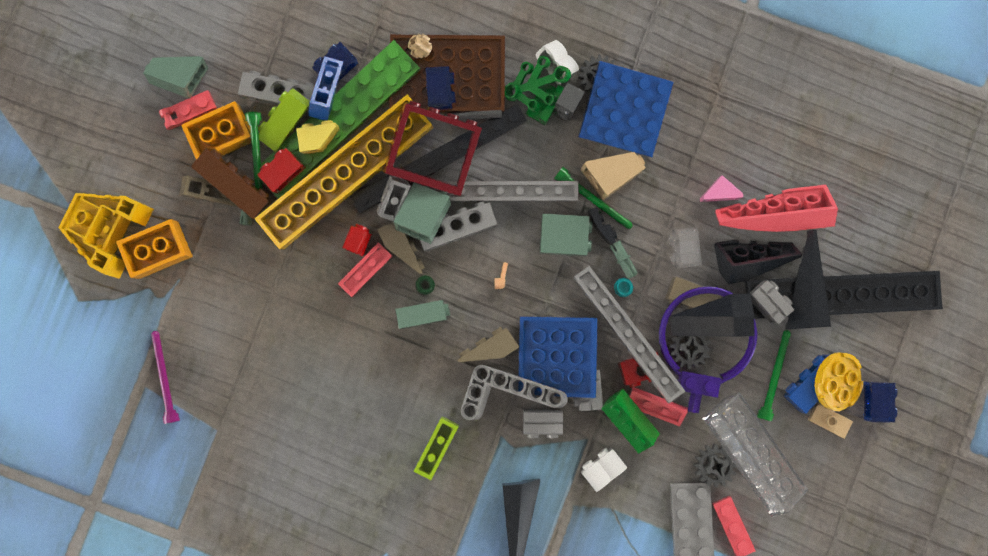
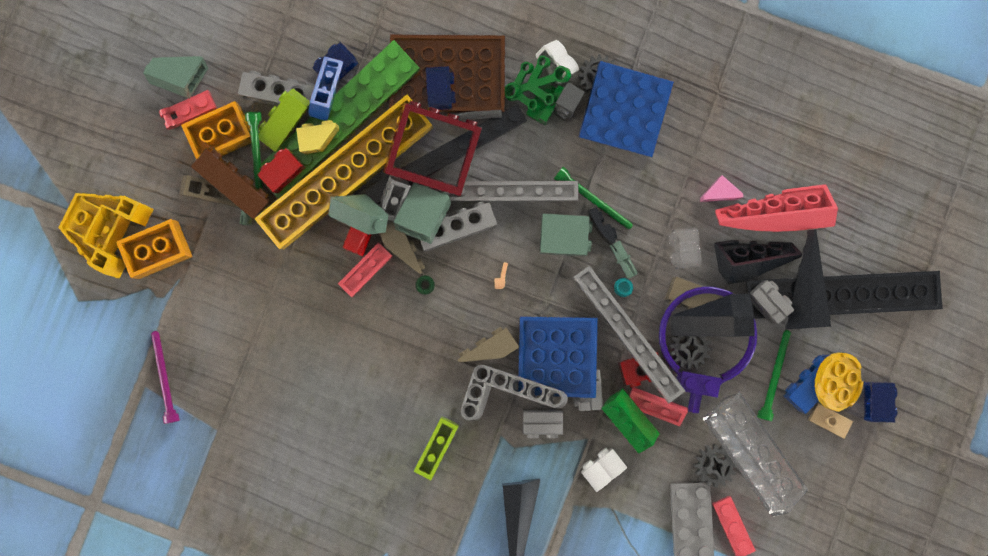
(359, 213): none -> sand green slope
(420, 46): tan gear -> none
(422, 314): sand green brick -> none
(612, 172): tan slope -> none

